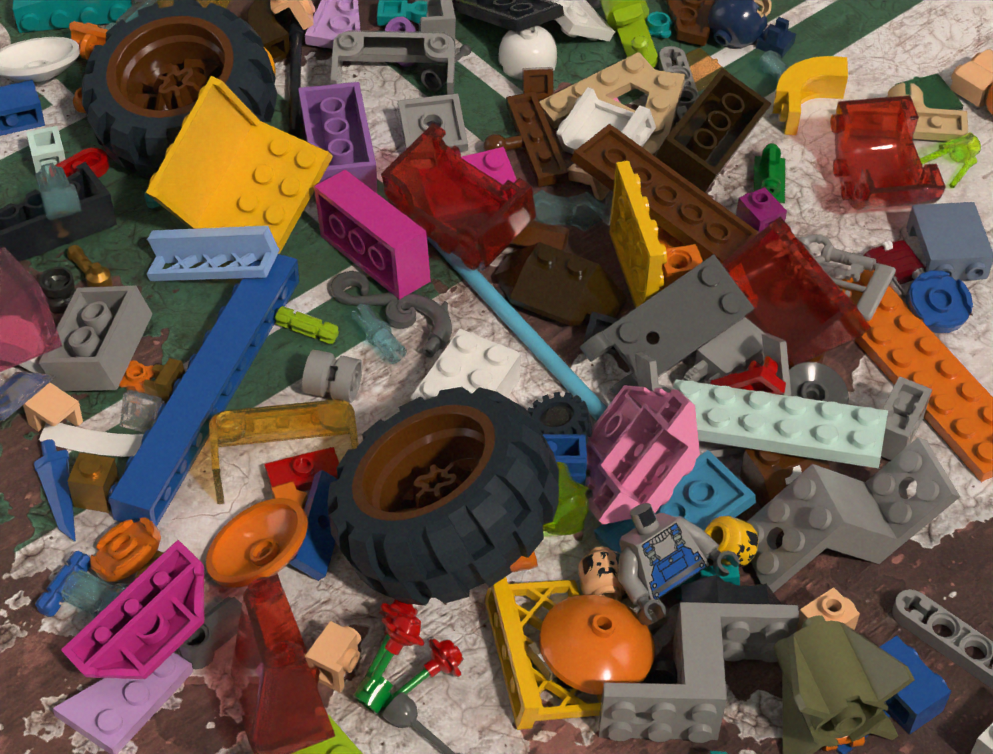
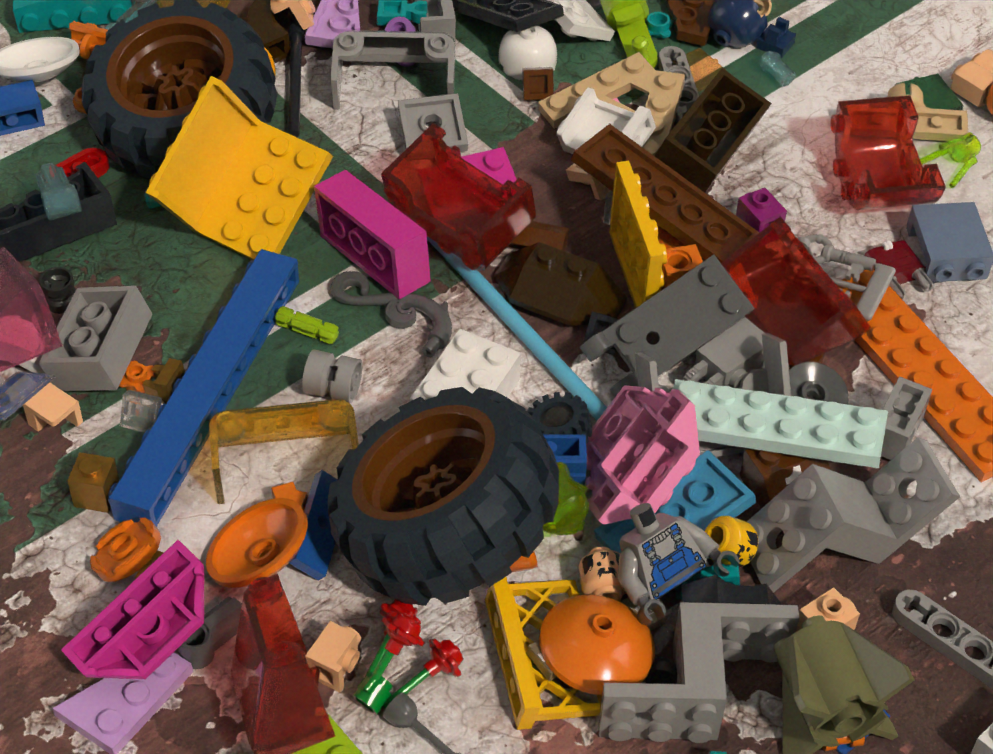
(45, 146): light aqua brick -> none
(49, 602): blue axle -> none
(53, 474): blue bar -> none
(90, 592): clear light blue piece -> none
(92, 441): white sticker -> none
(95, 273): pearl gold piece -> none
(214, 248): light blue fence -> none
(302, 468): red plate -> none
(337, 122): medium lavender brick -> none
(378, 333): clear light blue pin -> none
(436, 76): dark grey hinge -> none
(534, 137): reddish brown plate -> none
(579, 210): clear light blue tile -> none
(756, 378): red plate -> none
(770, 172): green hinge -> none
(806, 81): yellow arch -> none
(921, 698): blue brick -> none
(939, 301): blue tile -> none

